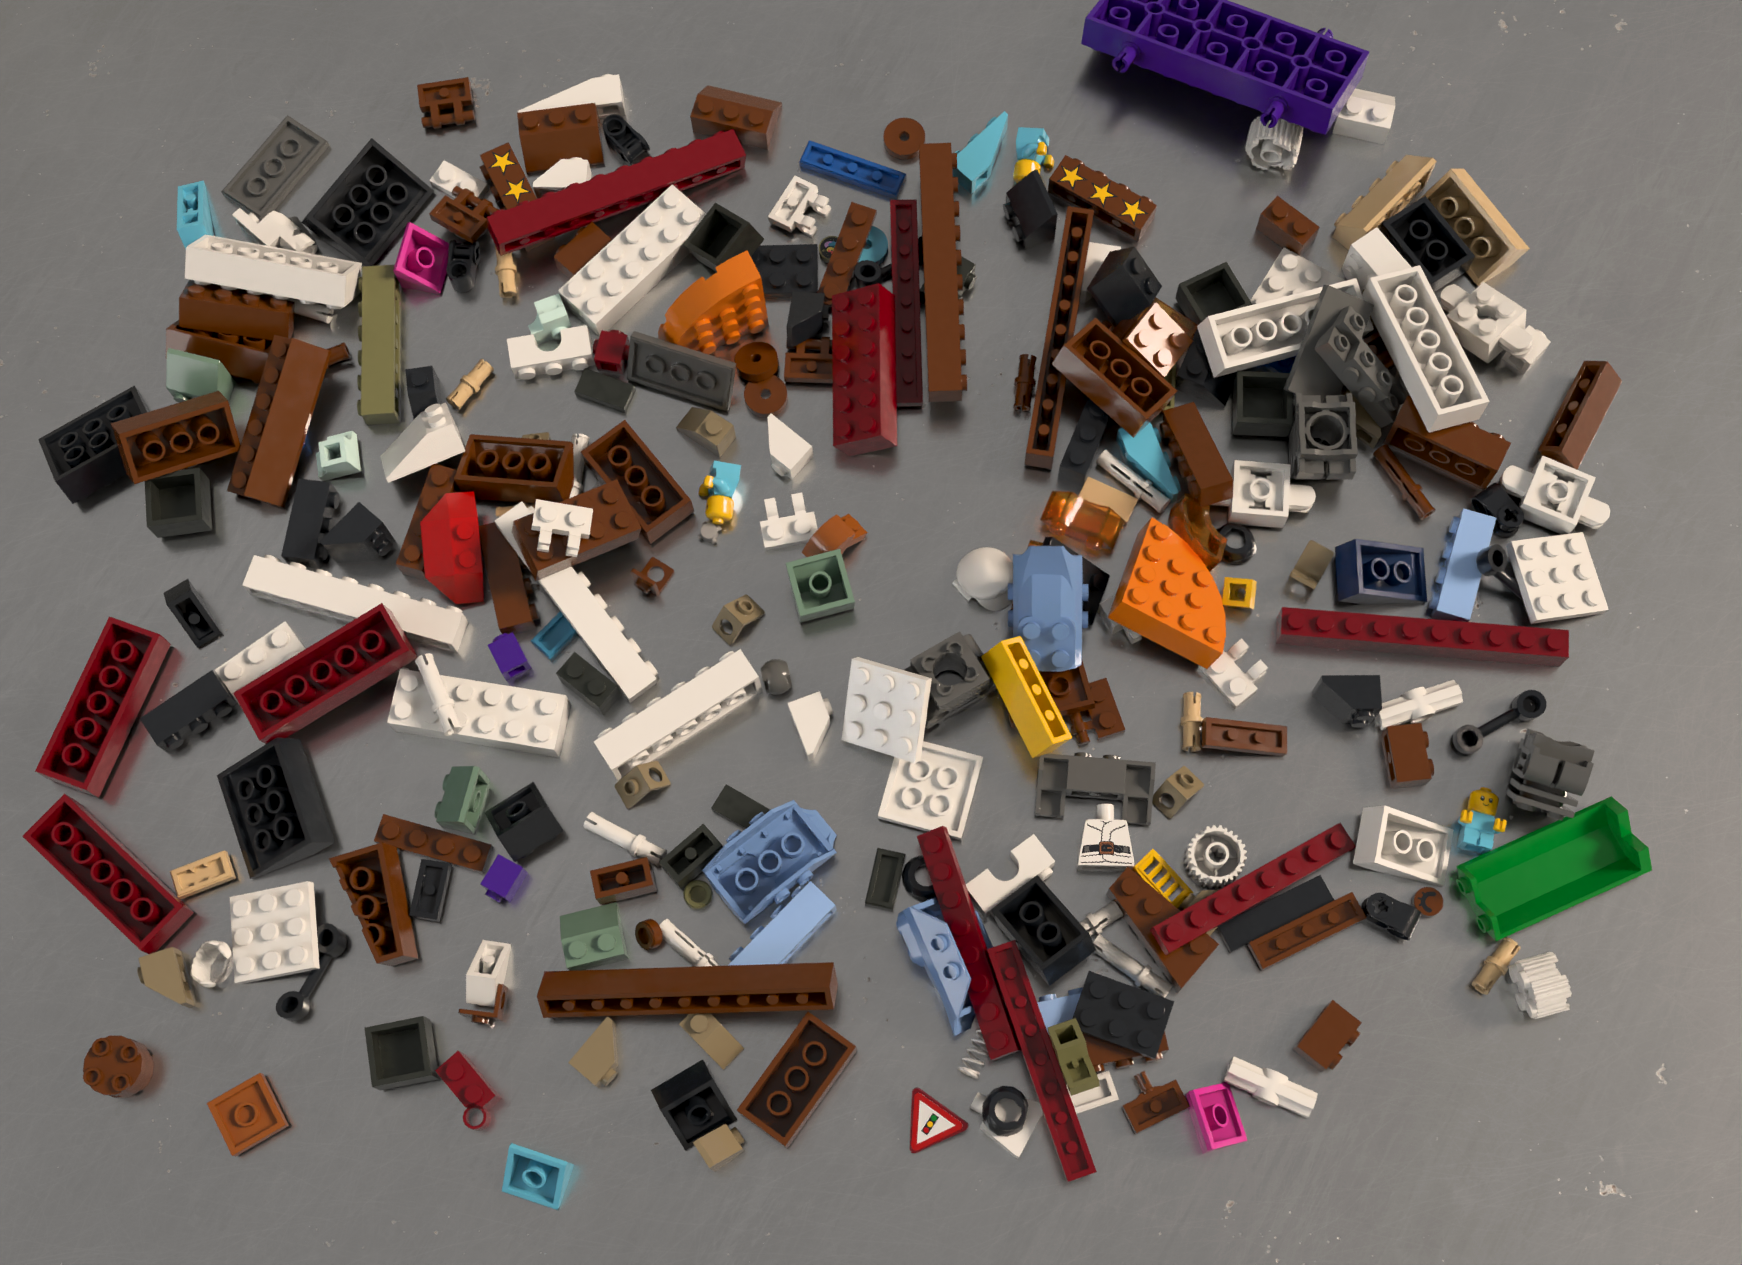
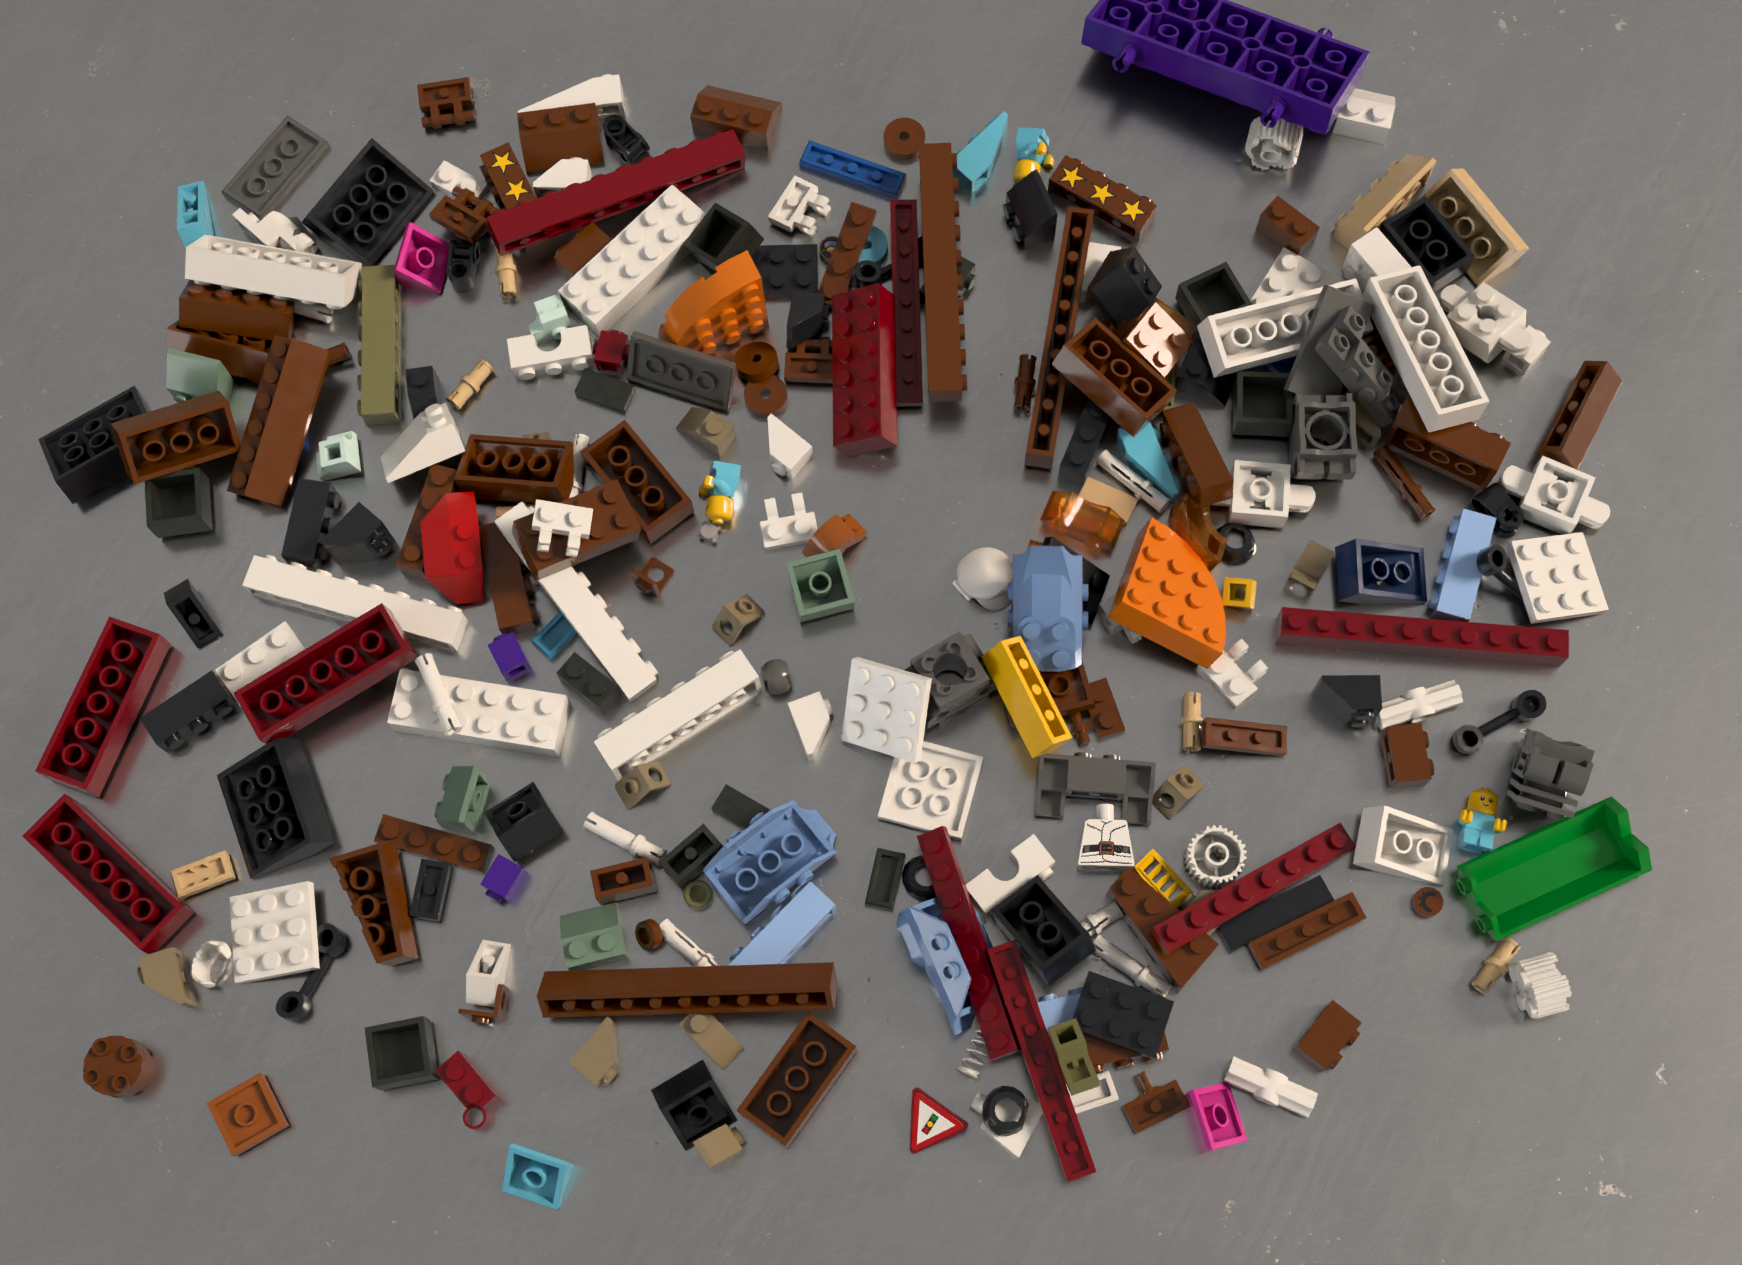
(1395, 916): black piece -> none

